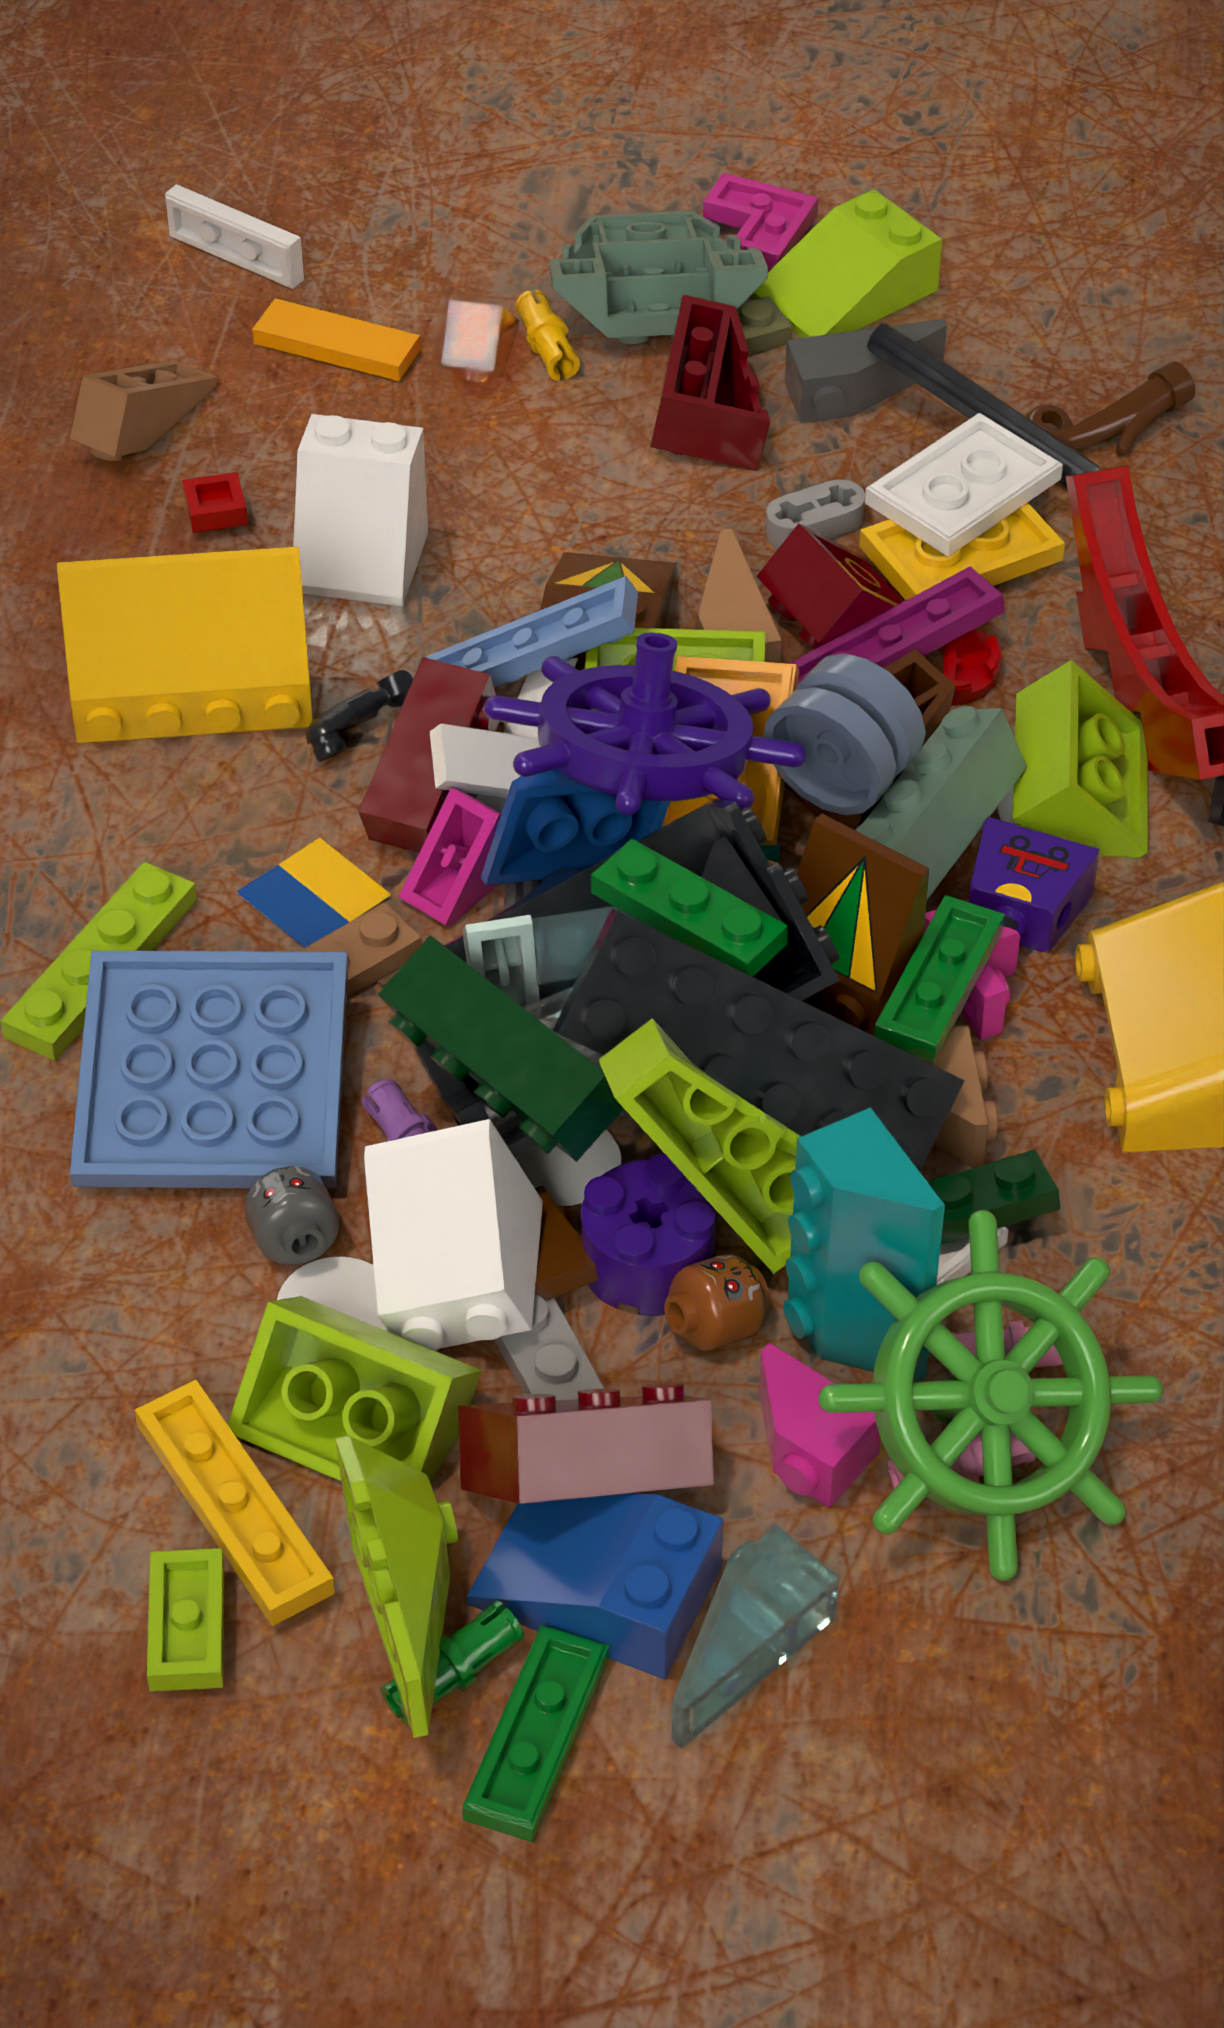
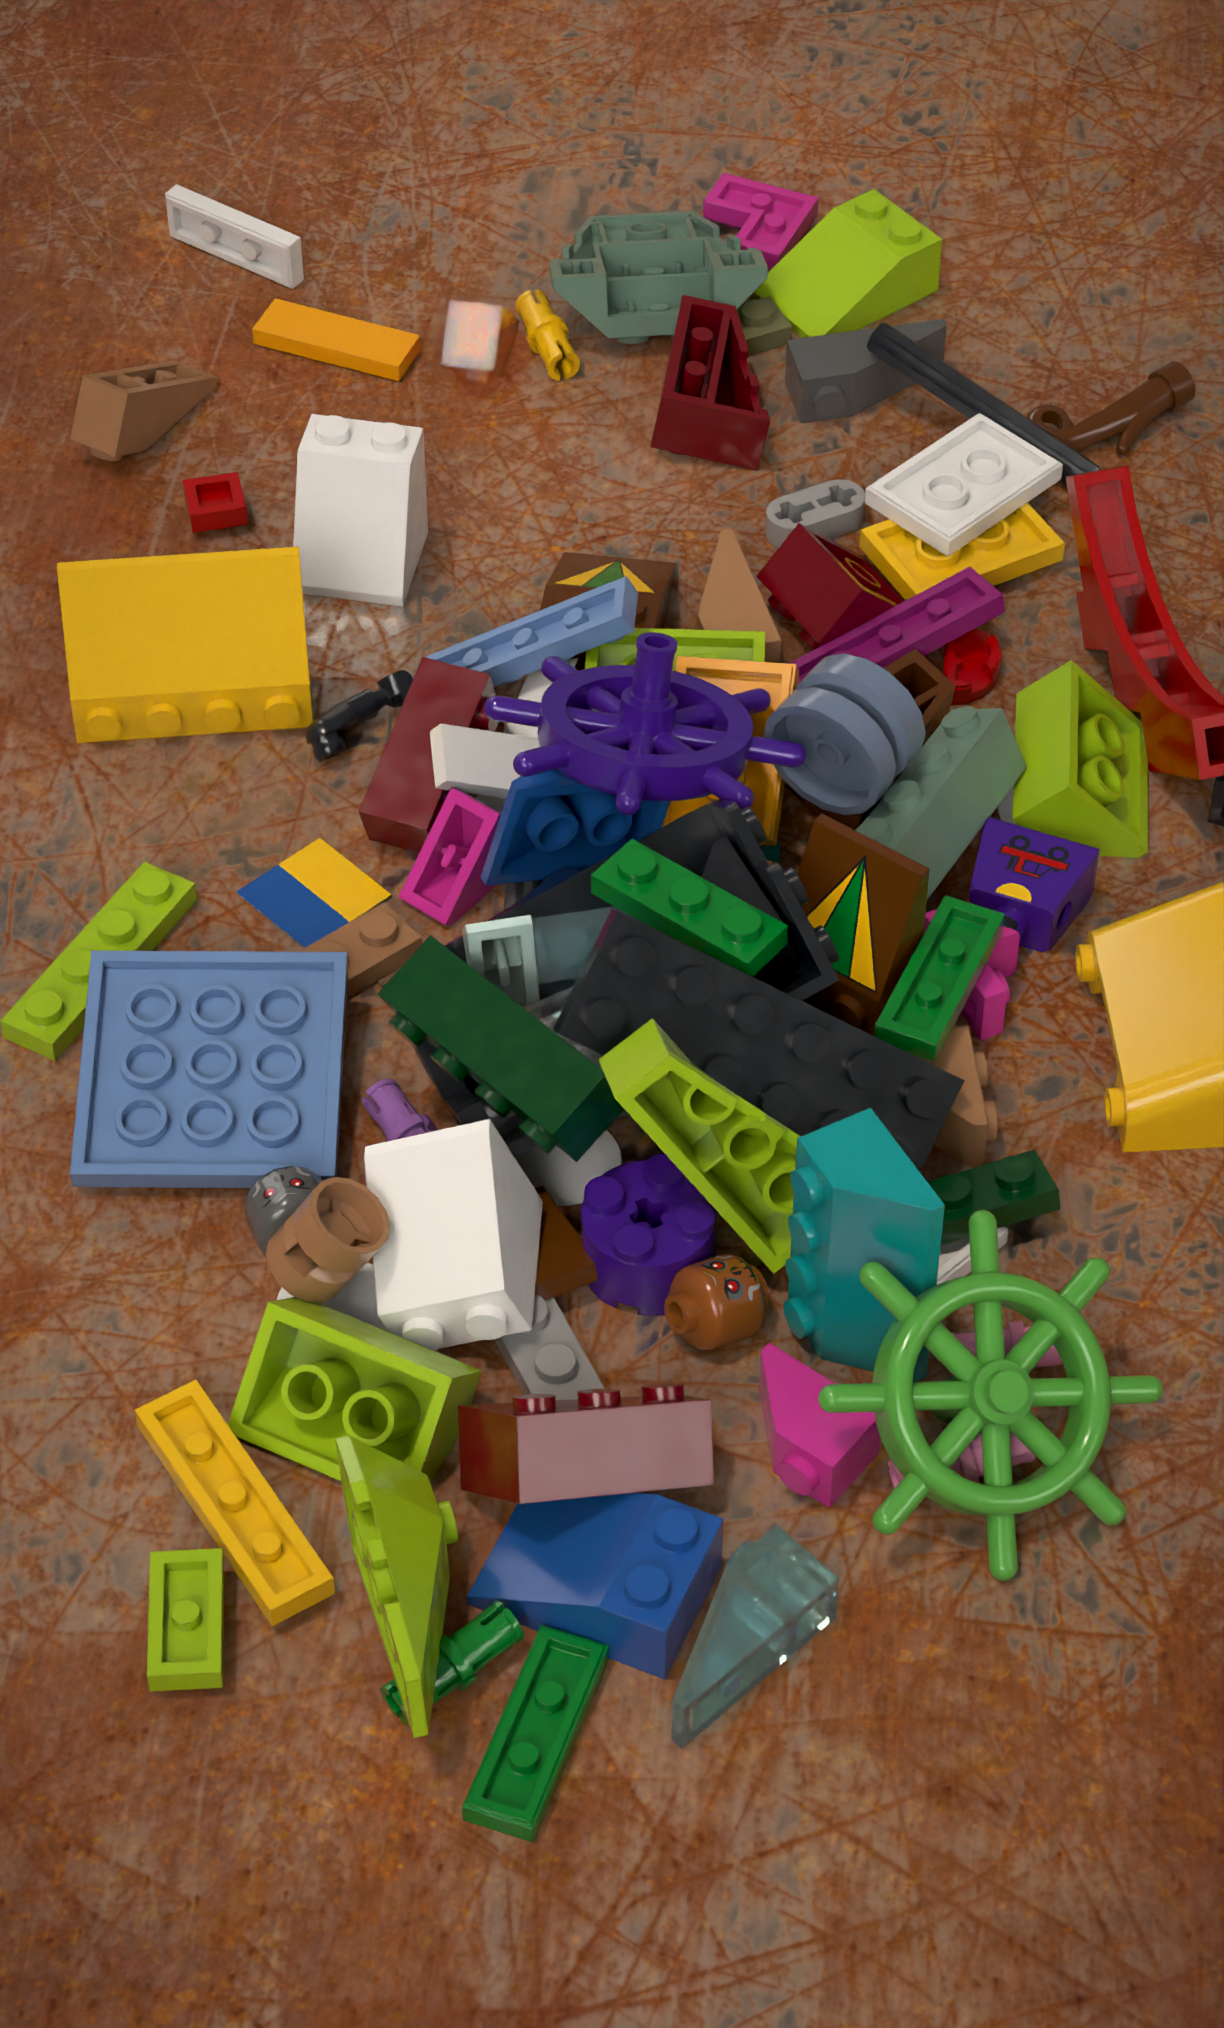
(327, 1240): none -> medium nougat wheel

